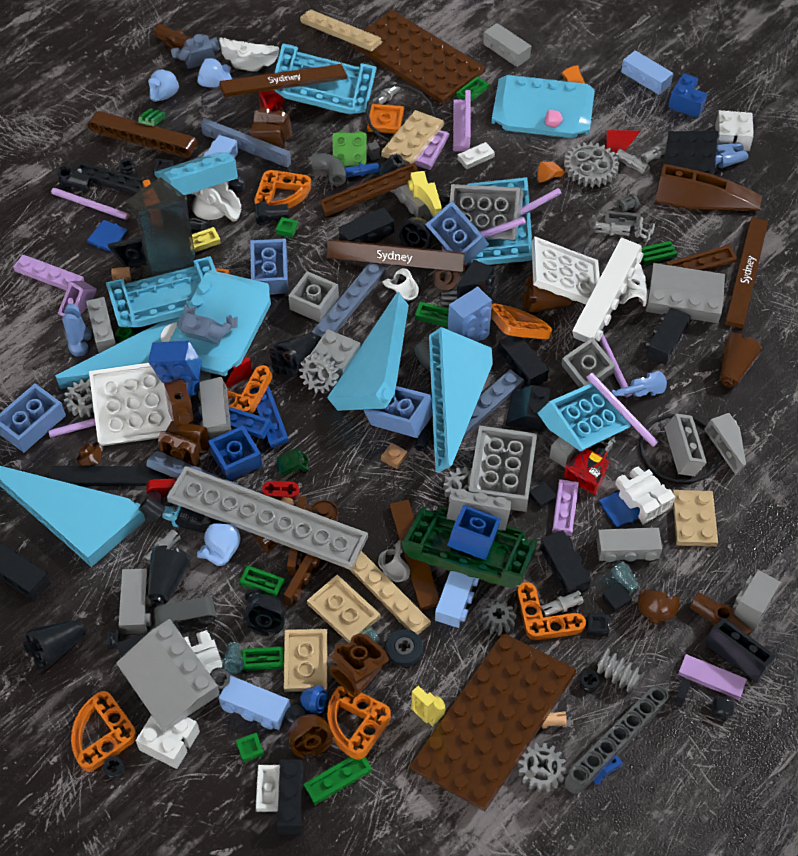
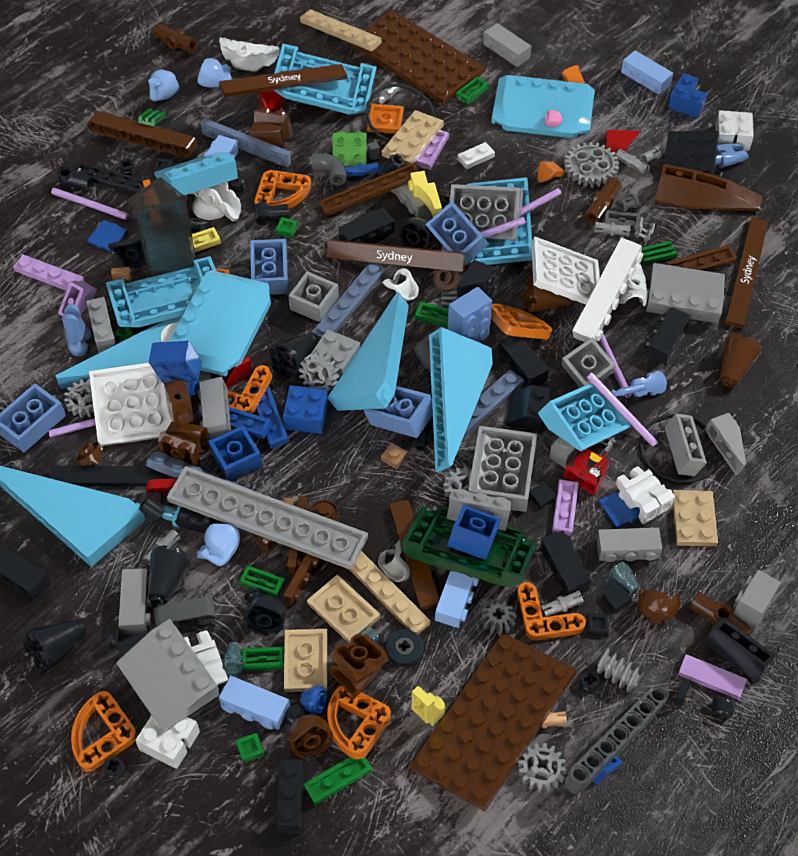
(197, 50): sand blue torso -> none
(203, 327): sand blue torso -> none
(225, 680): black bush -> none
(267, 788): white plate -> none
(281, 489): red beam -> none
(292, 461): dark green bracket -> none
(305, 409): none -> blue brick
(461, 123): lavender fence -> none
(603, 200): none -> reddish brown piece

